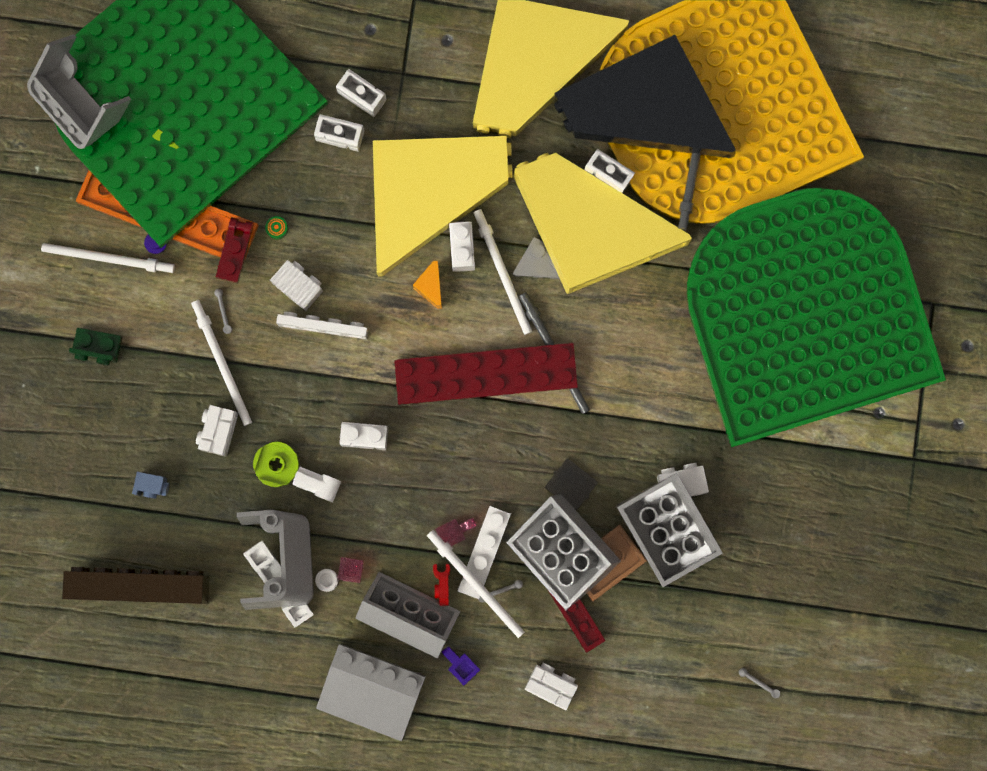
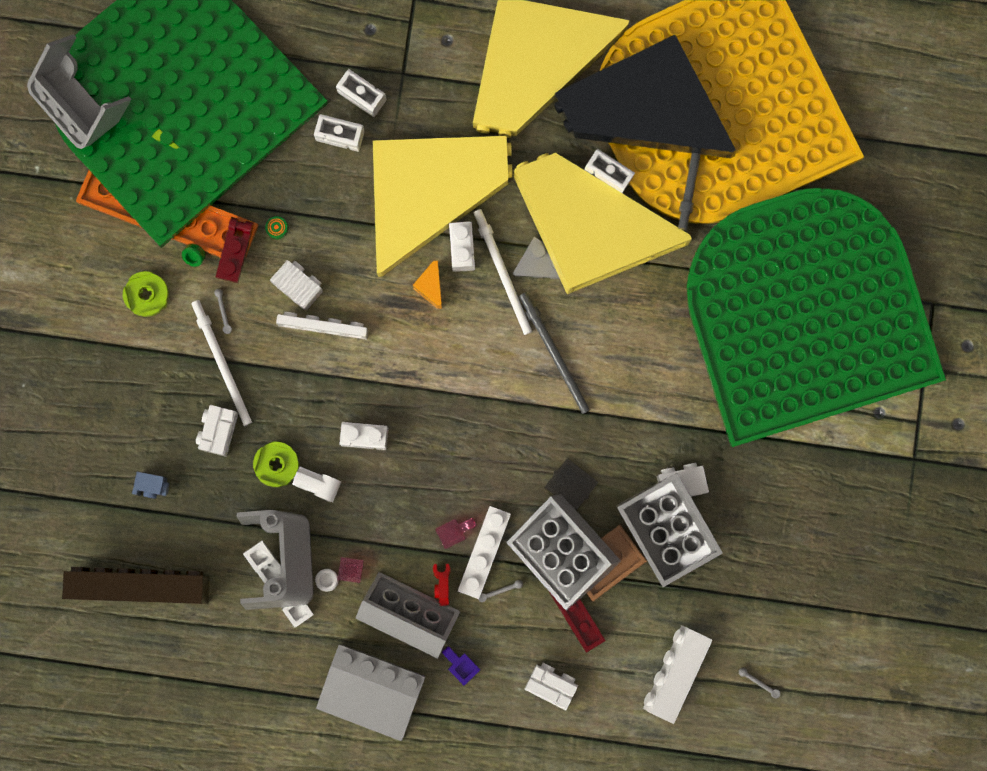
(96, 345): dark green bracket -> none
(135, 287): none -> lime plate
(150, 264): white bar -> none
(152, 246): dark purple plate -> none
(193, 255): none -> green tile
(445, 550): white bar -> none
(485, 374): dark red plate -> none
(677, 674): none -> white brick

